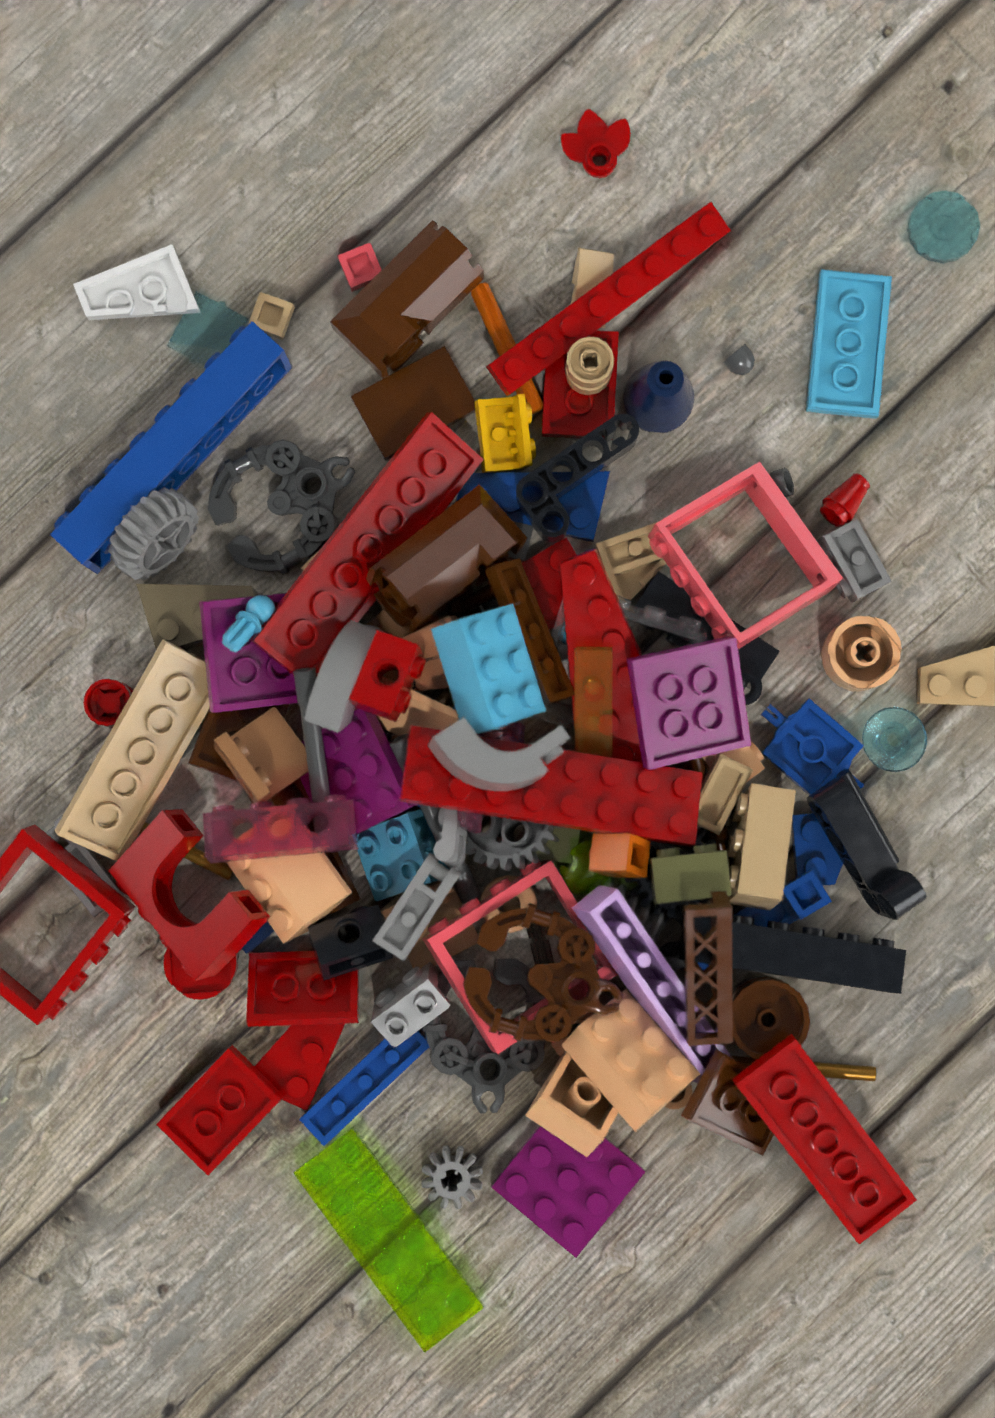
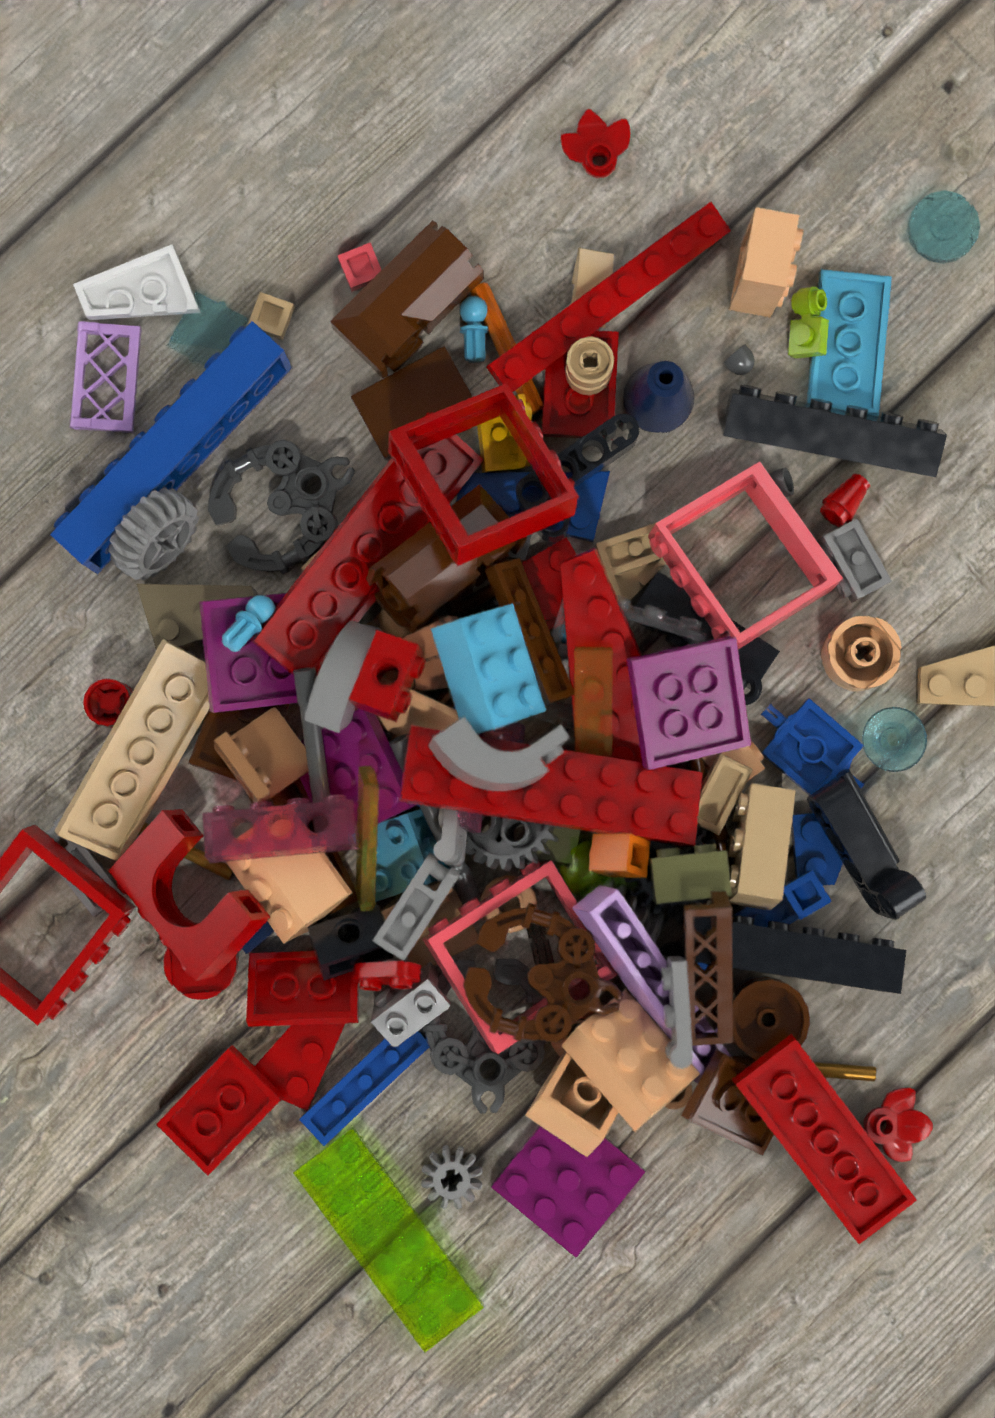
(128, 395): none -> lavender window
(367, 837): none -> clear yellow tile
(393, 973): none -> red plate
(460, 417): none -> red window
(473, 312): none -> medium azure axle
(677, 1014): none -> light grey plate
(765, 261): none -> light nougat brick
(810, 333): none -> lime plate
(834, 432): none -> black brick
(902, 1124): none -> red plate

